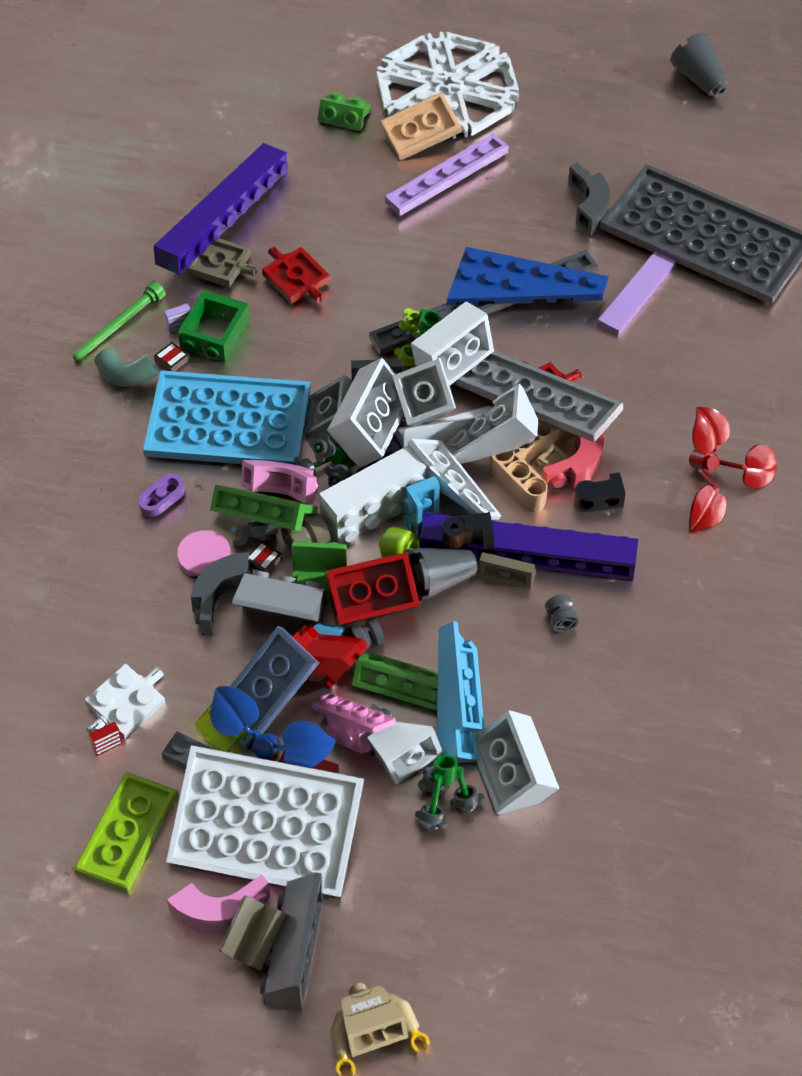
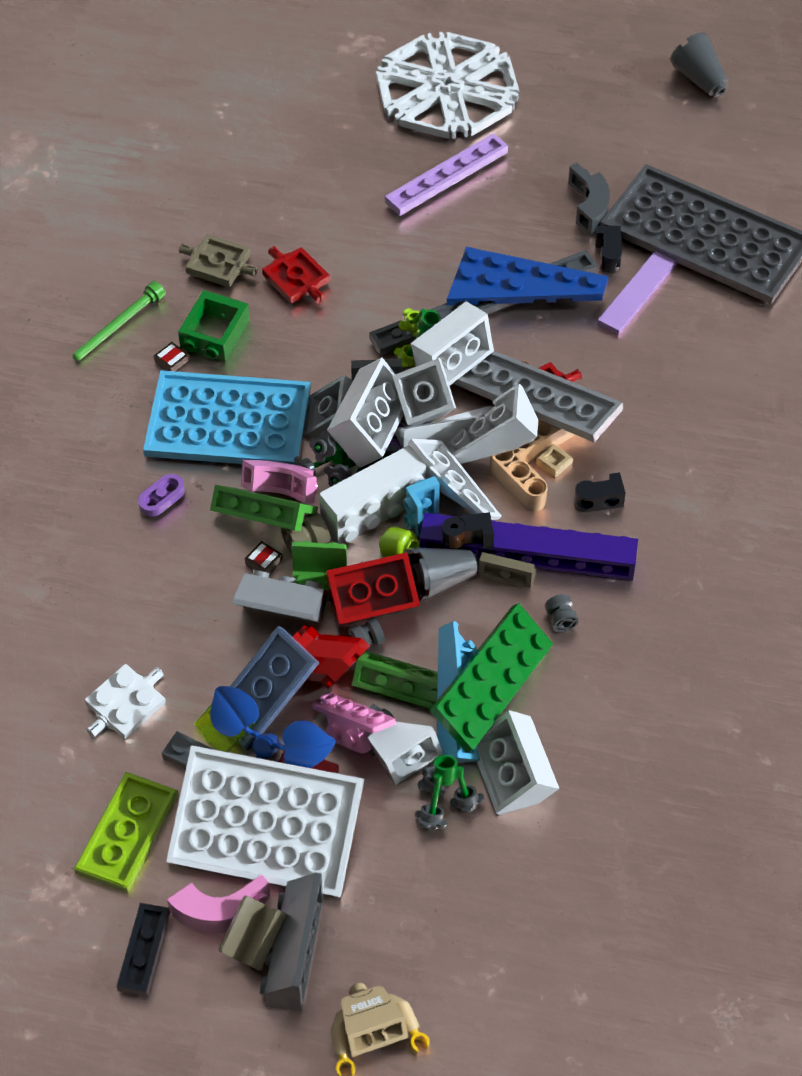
(105, 738): red tile -> none
(125, 373): sand green cylinder -> none
(143, 949): none -> black plate
(176, 316): lavender tile -> none
(201, 550): bright pink tile -> none
(213, 584): dark grey arch -> none
(220, 209): dark purple brick -> none
(253, 529): dark grey plate -> none
(328, 629): medium azure tile -> none
(342, 111): bright green bracket -> none
(421, 126): light nougat tile -> none
(491, 678): none -> green plate
(577, 468): coral arch -> none
(610, 241): none -> black leg
(708, 432): red plant -> none

